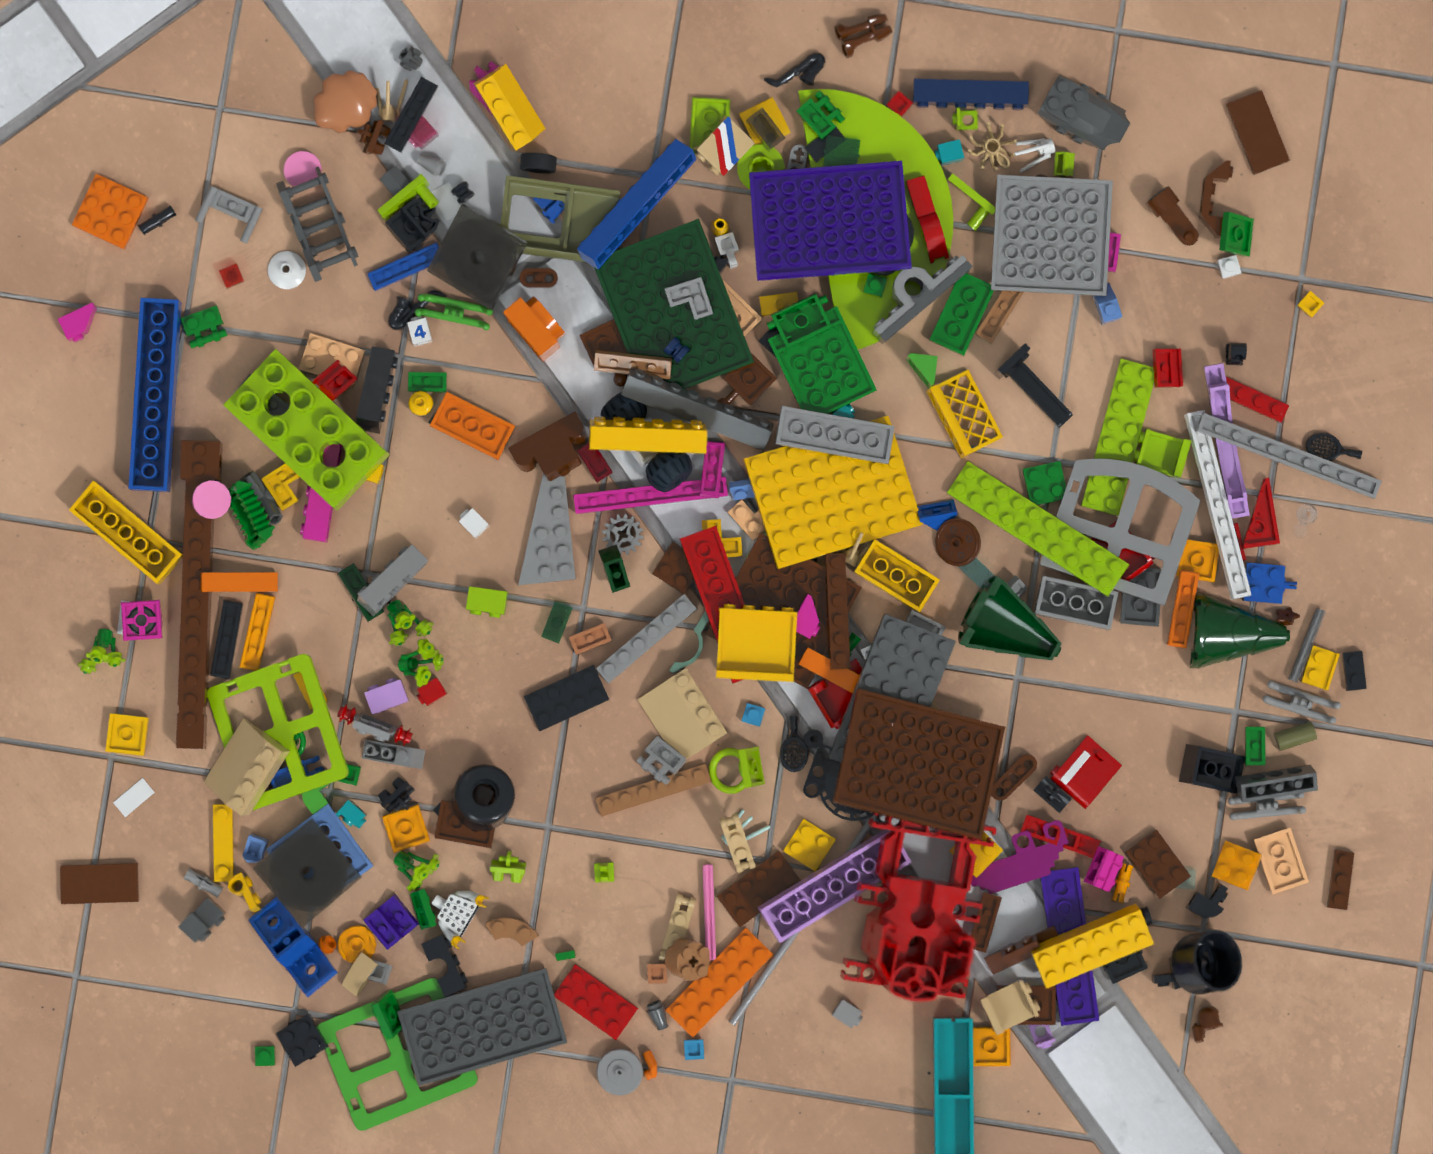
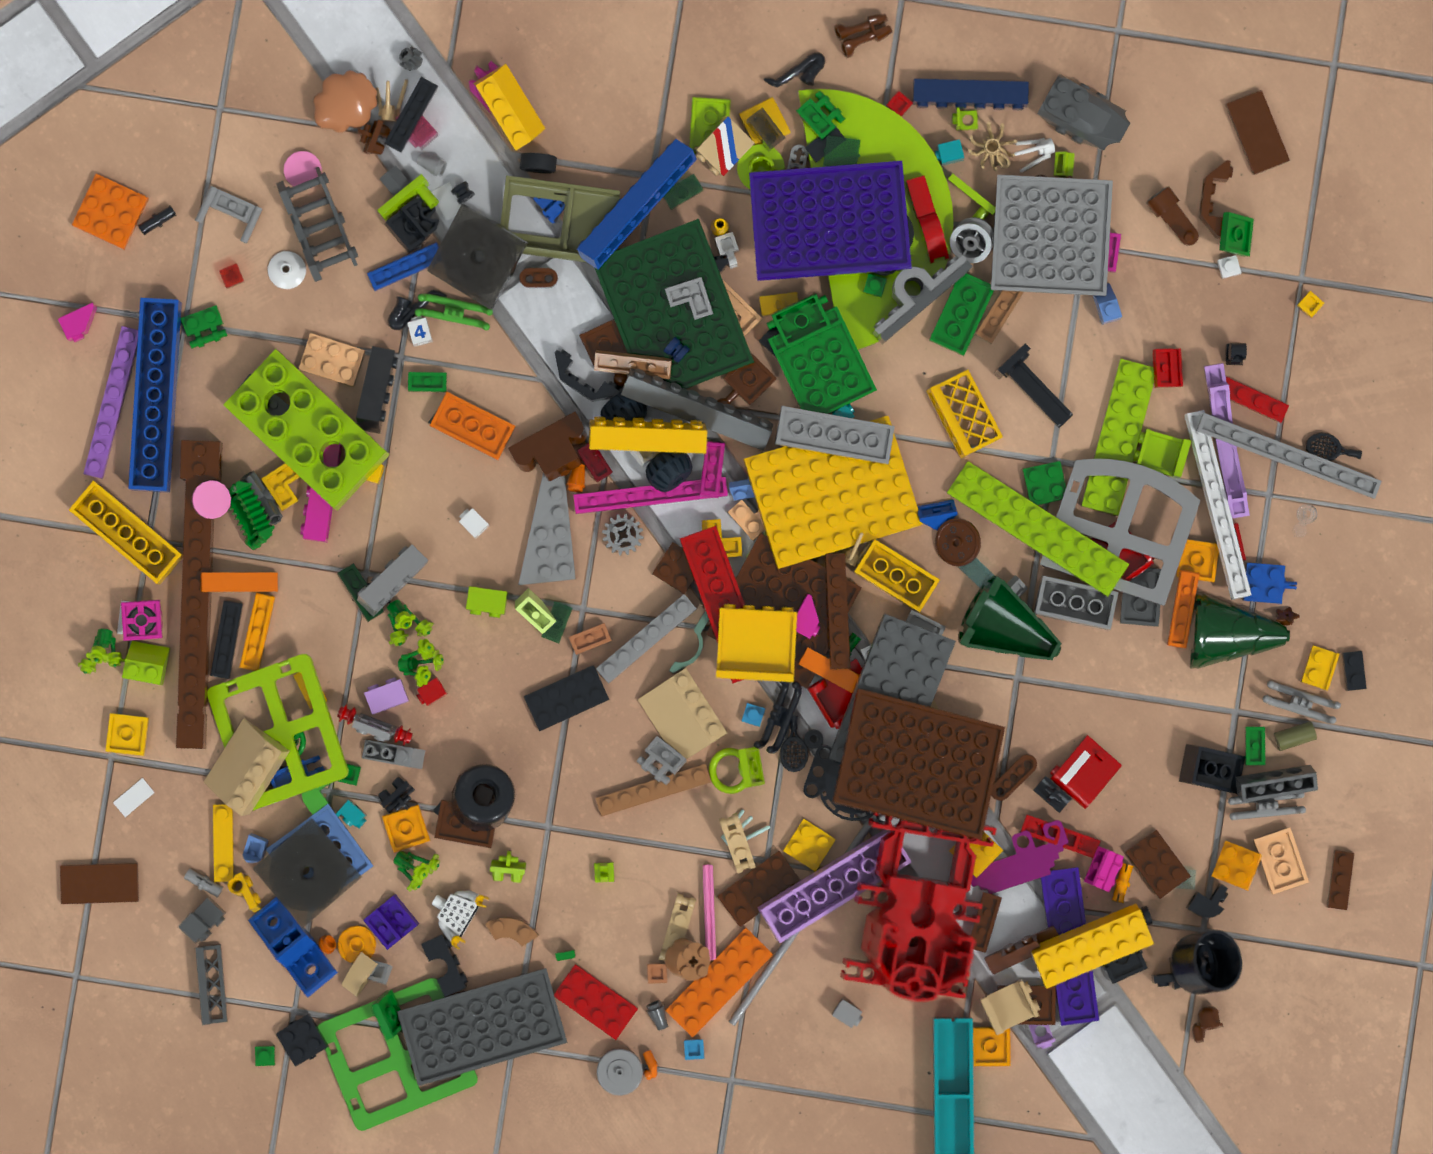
(112, 403): none -> medium lavender plate
(146, 663): none -> lime slope
(204, 990): none -> dark grey fence
(335, 380): red plate -> none
(421, 403): yellow head -> none
(423, 909): green plate -> none
(535, 326): orange container -> none
(535, 611): none -> yellowish green slope
(564, 362): none -> black slope
(576, 480): none -> orange cone
(614, 568): dark green brick -> none
(683, 191): none -> clear green plate
(781, 717): none -> black piece
(924, 367): bright green slope -> none
(980, 234): none -> light grey wheel
(1263, 524): red wing -> none
(1312, 631): light grey axle -> none

